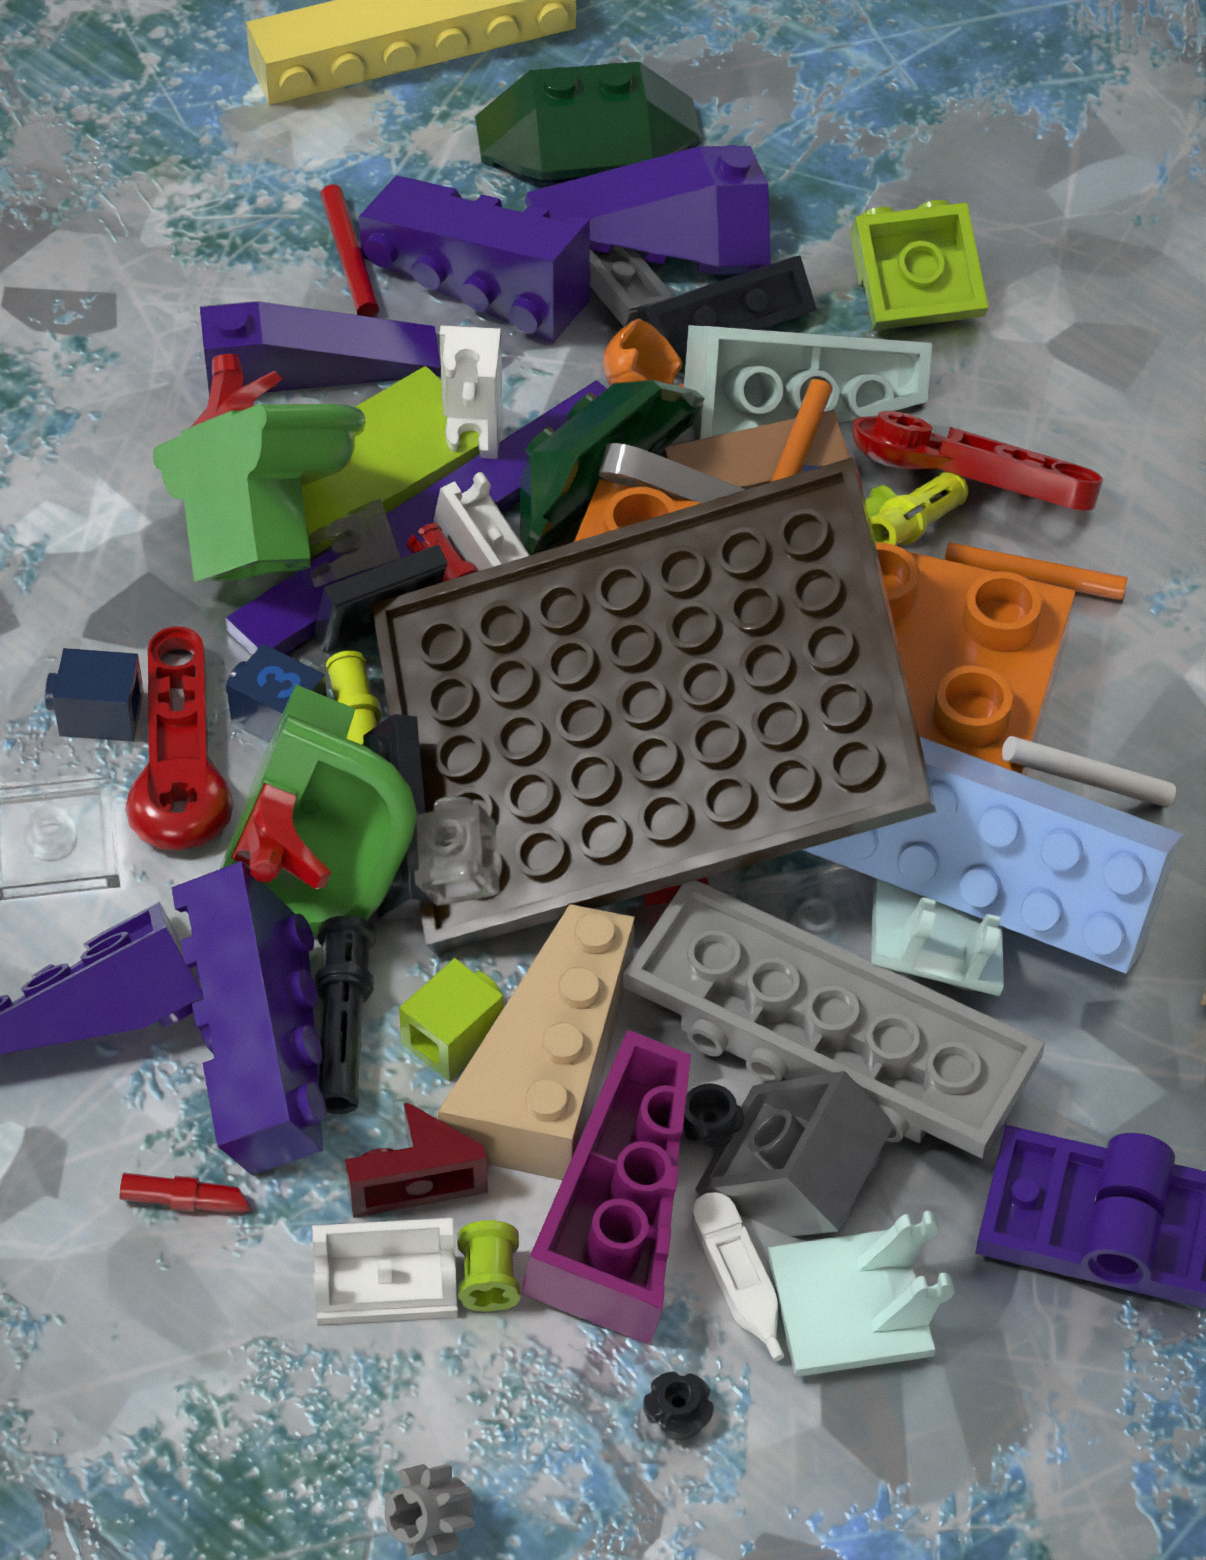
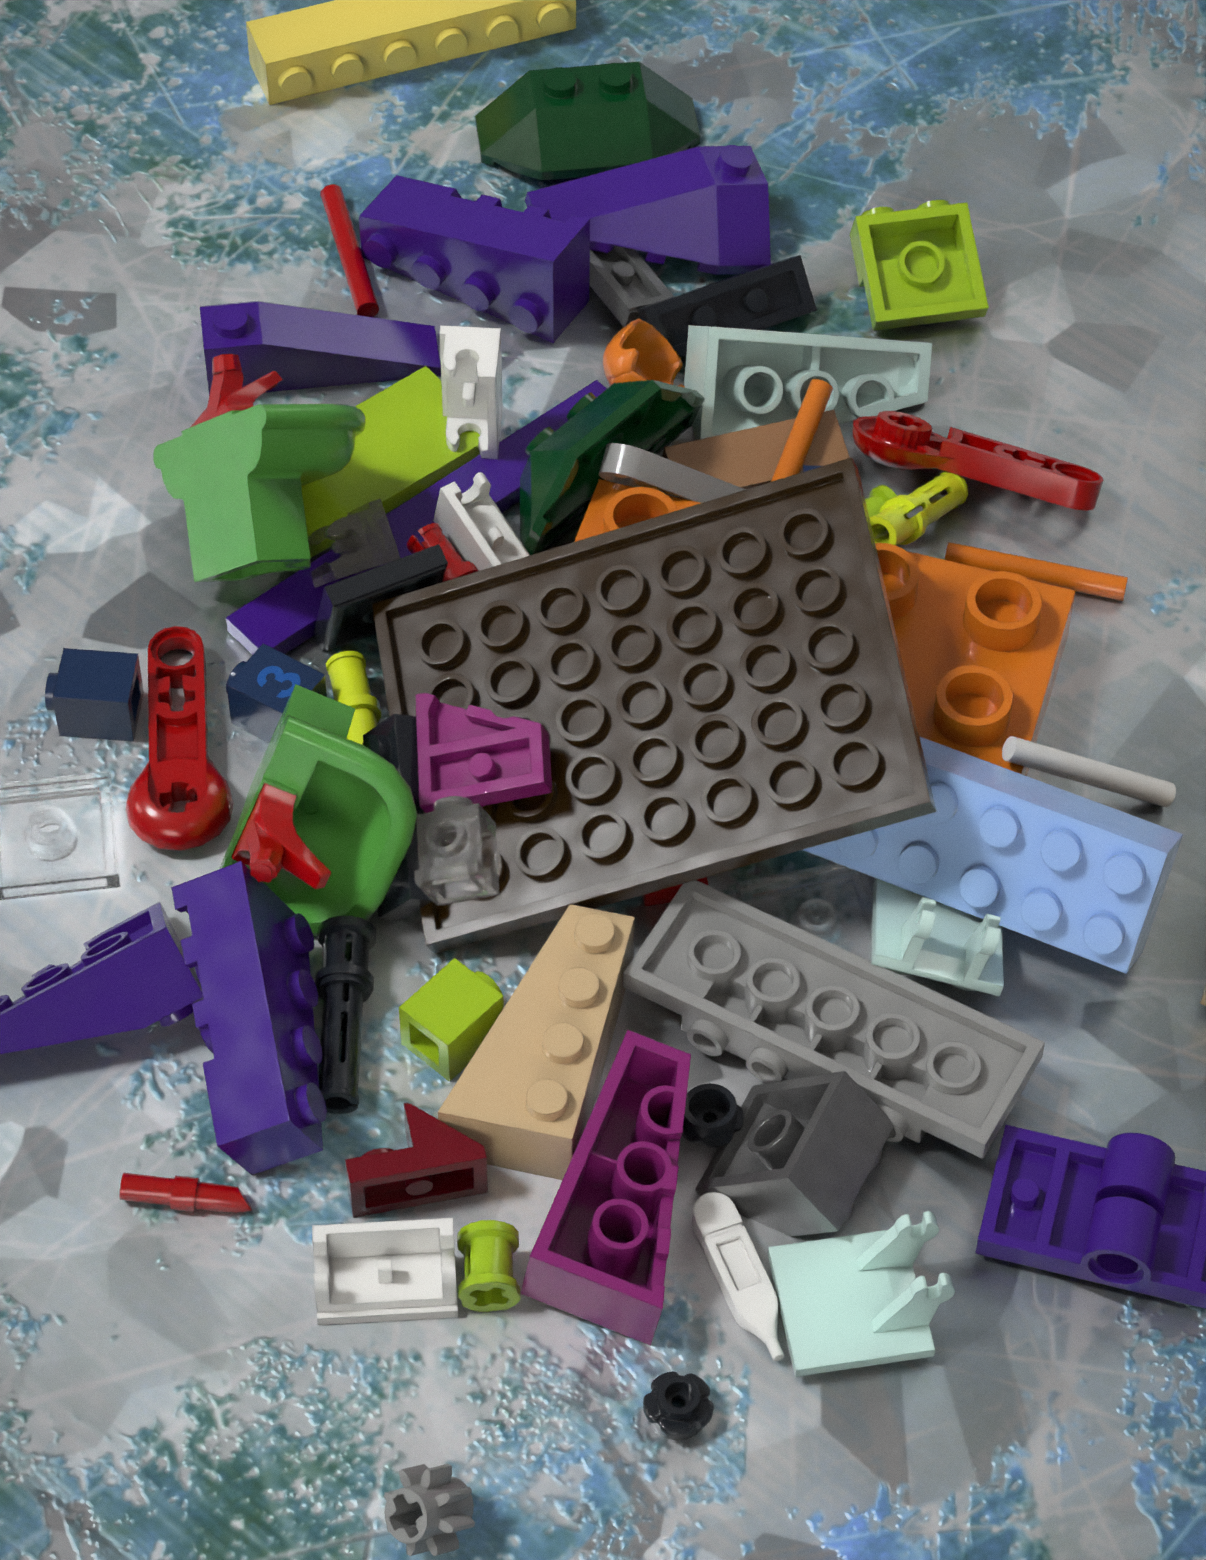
(478, 754): none -> magenta wing

